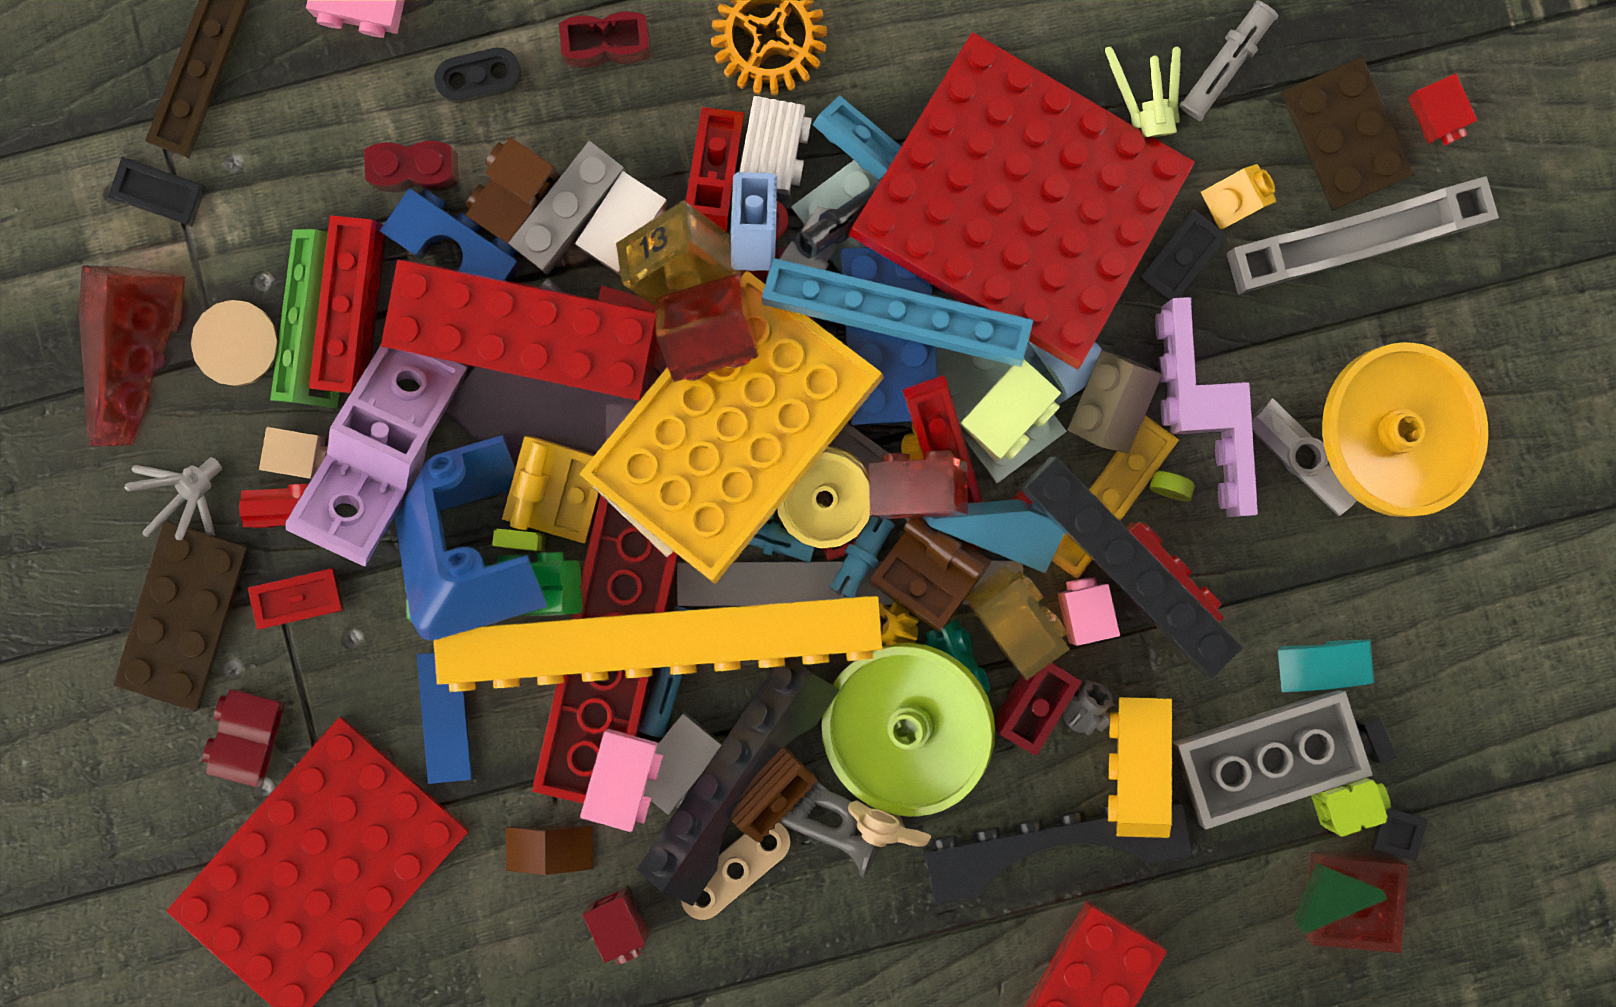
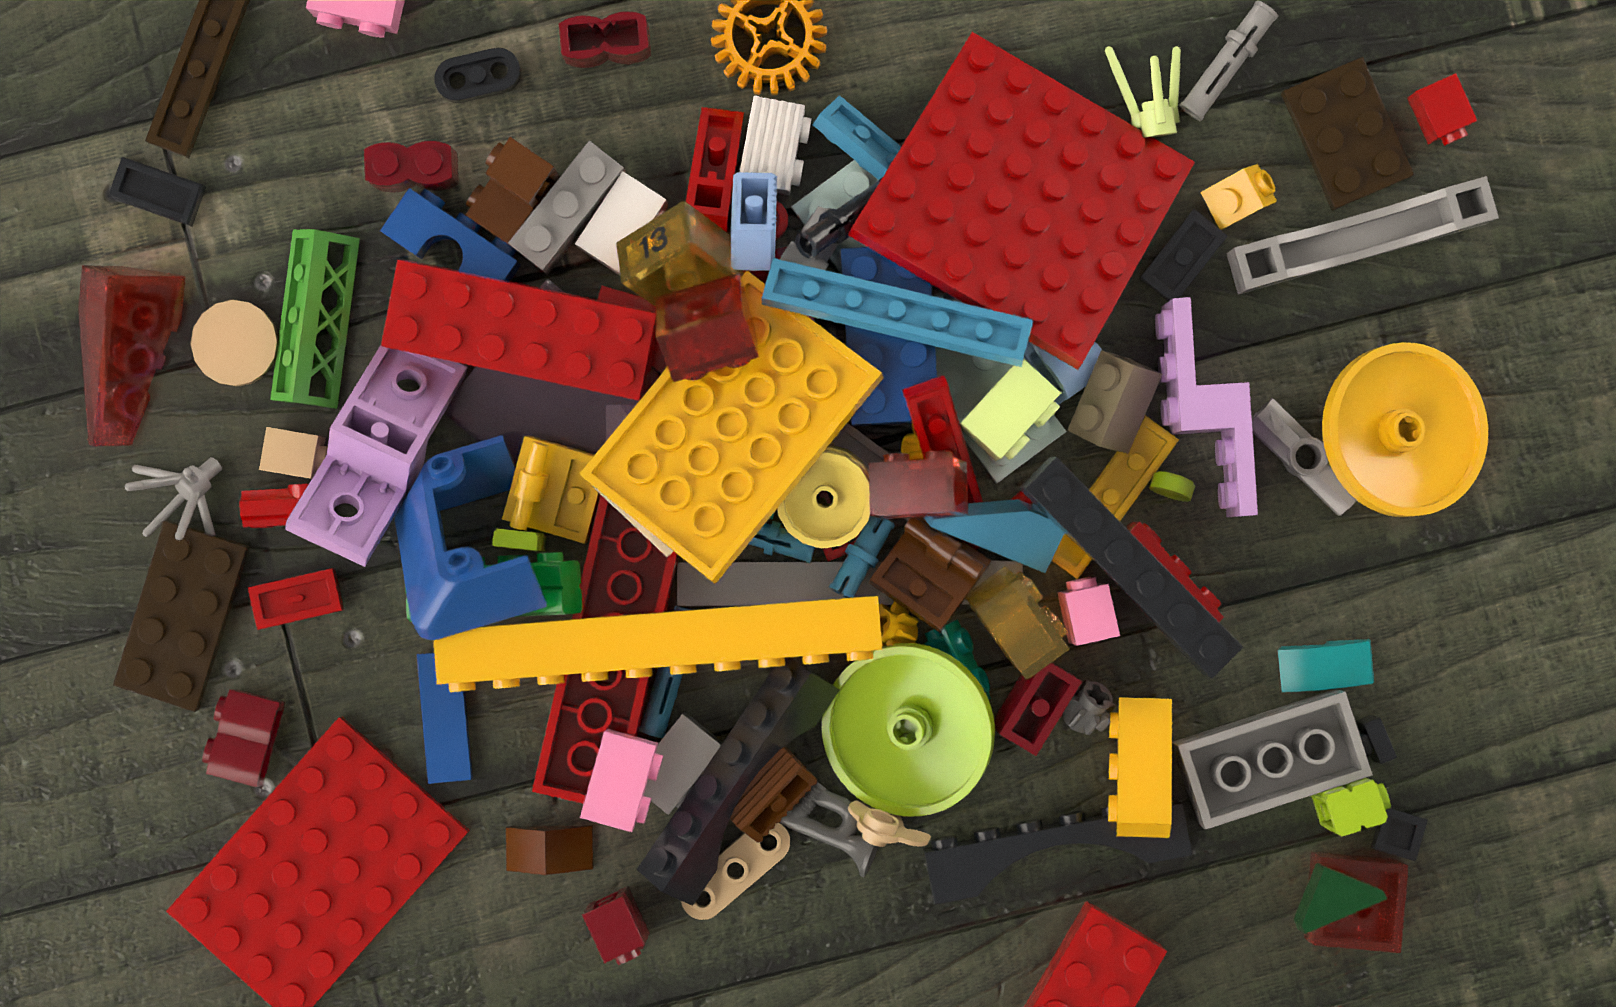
(347, 303): red fence -> none

